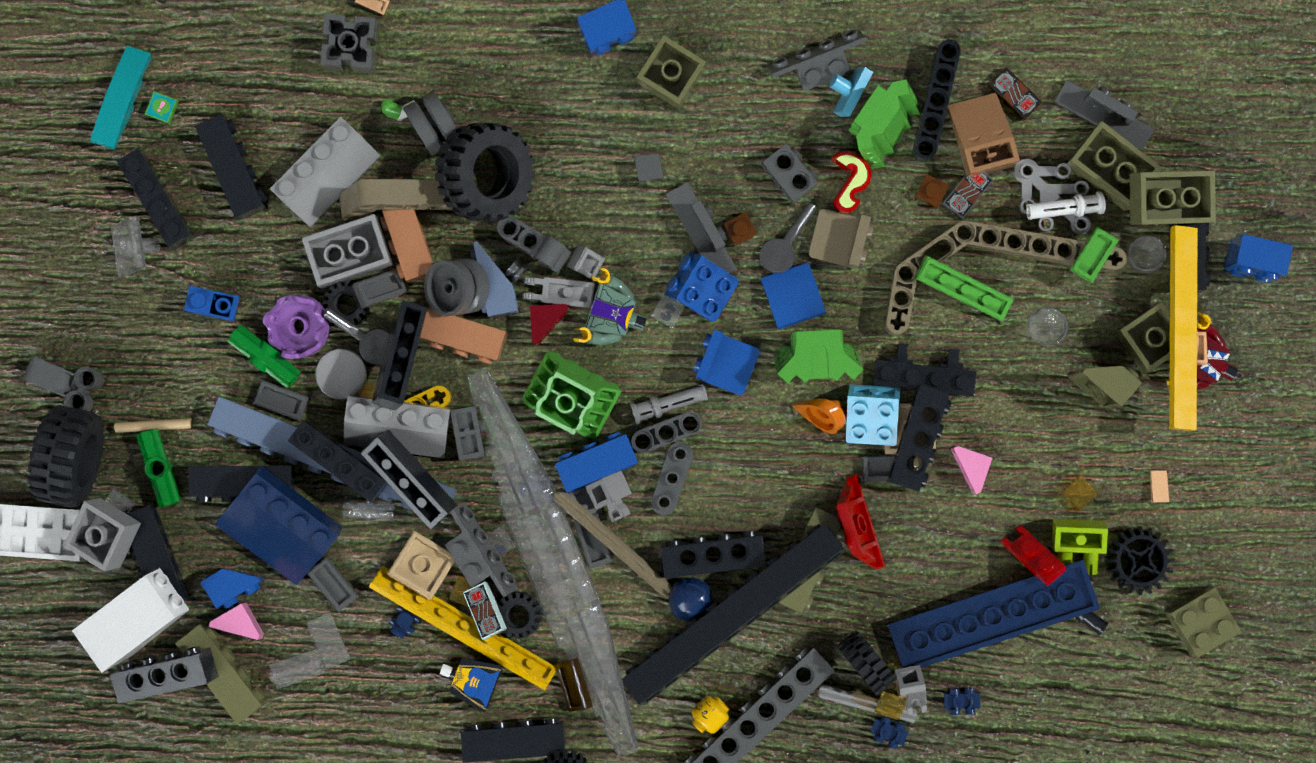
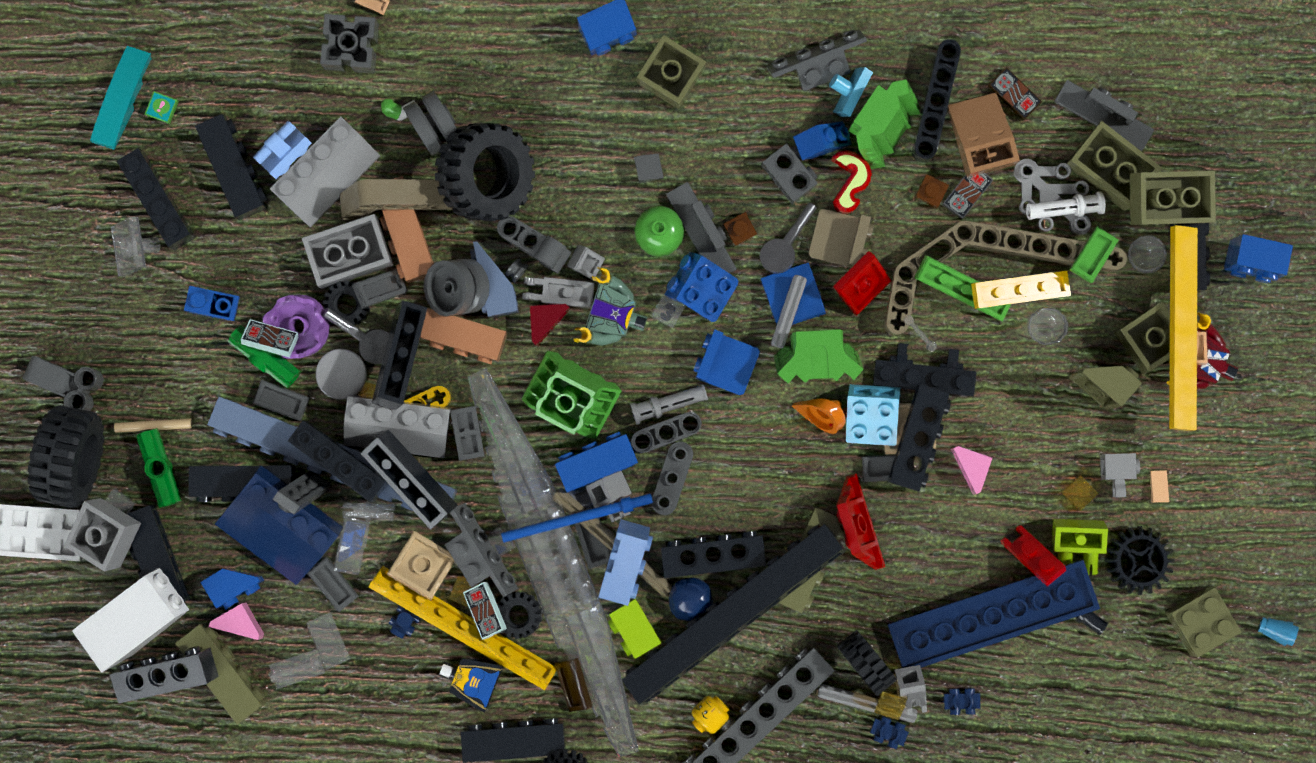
(269, 338): none -> tile
(282, 149): none -> light blue plate
(301, 492): none -> dark grey plate
(351, 546): none -> clear slope
(625, 504): none -> blue bar
(625, 562): none -> medium blue wedge
(634, 628): none -> lime brick
(659, 231): none -> bright green cylinder
(788, 312): none -> light grey axle
(822, 140): none -> blue slope
(862, 283): none -> red tile
(930, 345): none -> clear hinge
(1020, 289): none -> plate
(1118, 468): none -> light grey brick
(1278, 630): none -> dark azure cone

